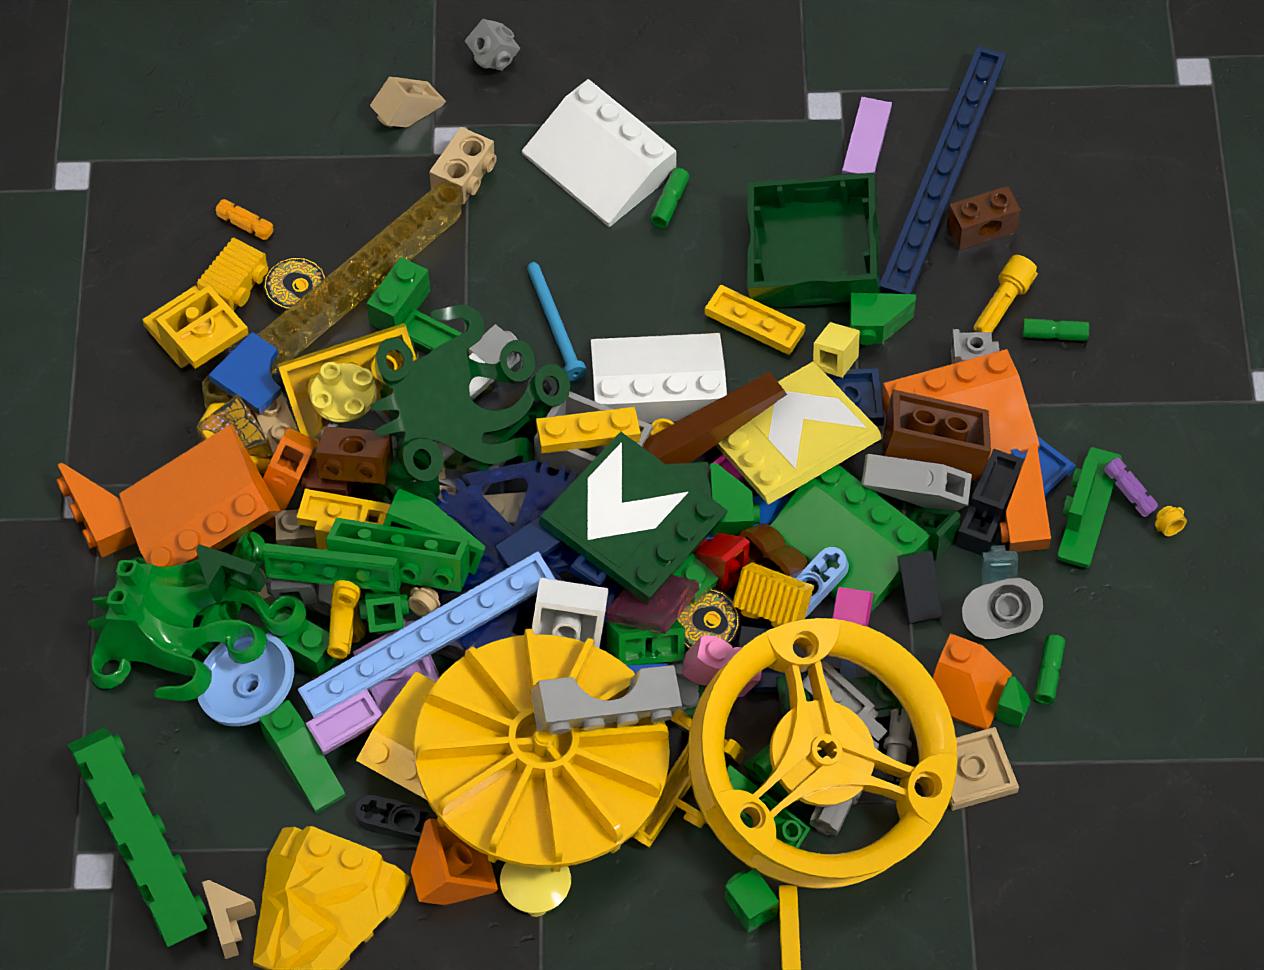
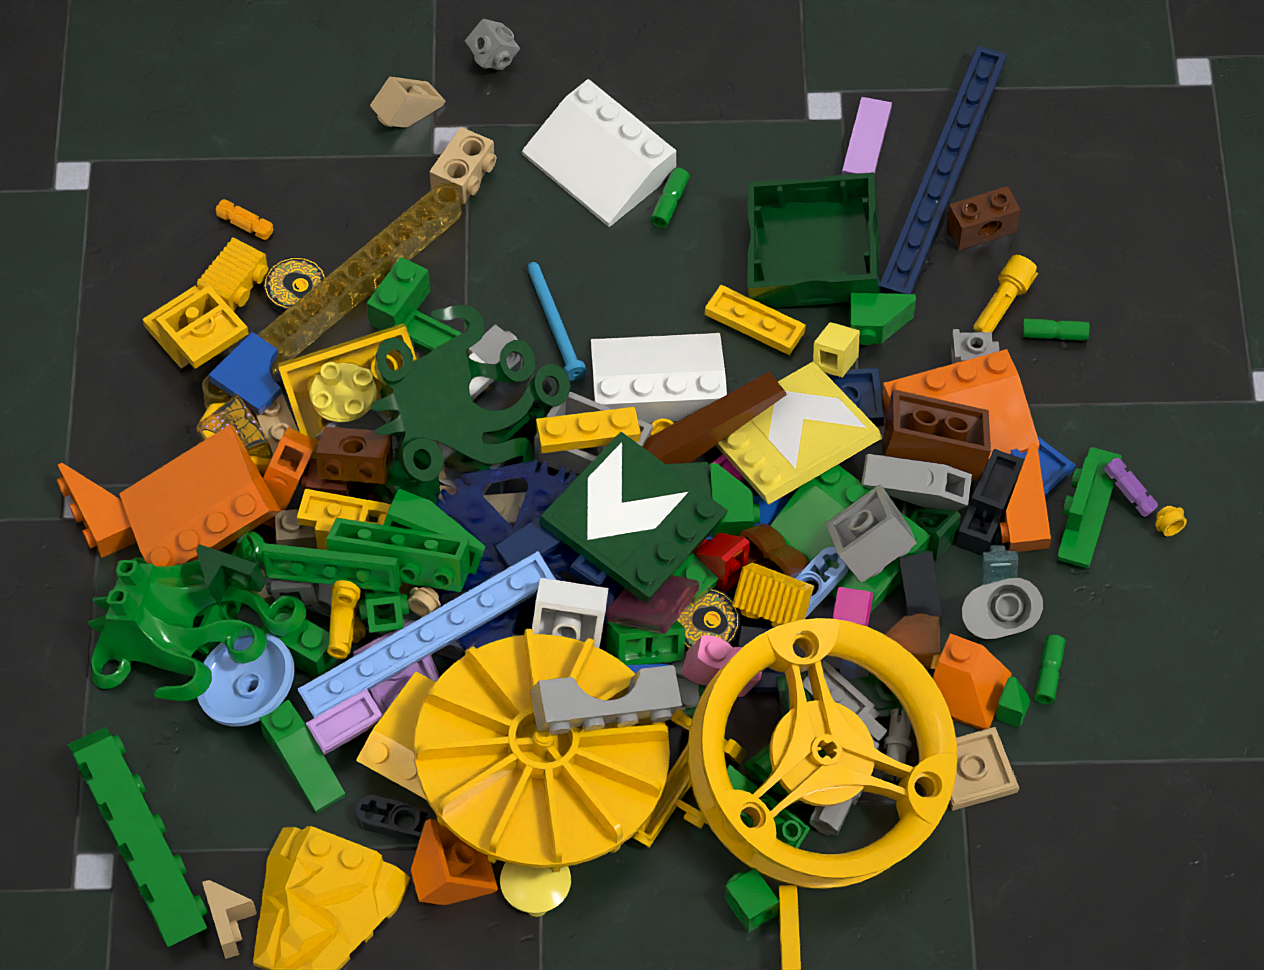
(870, 534): none -> light grey slope
(920, 637): none -> clear orange slope

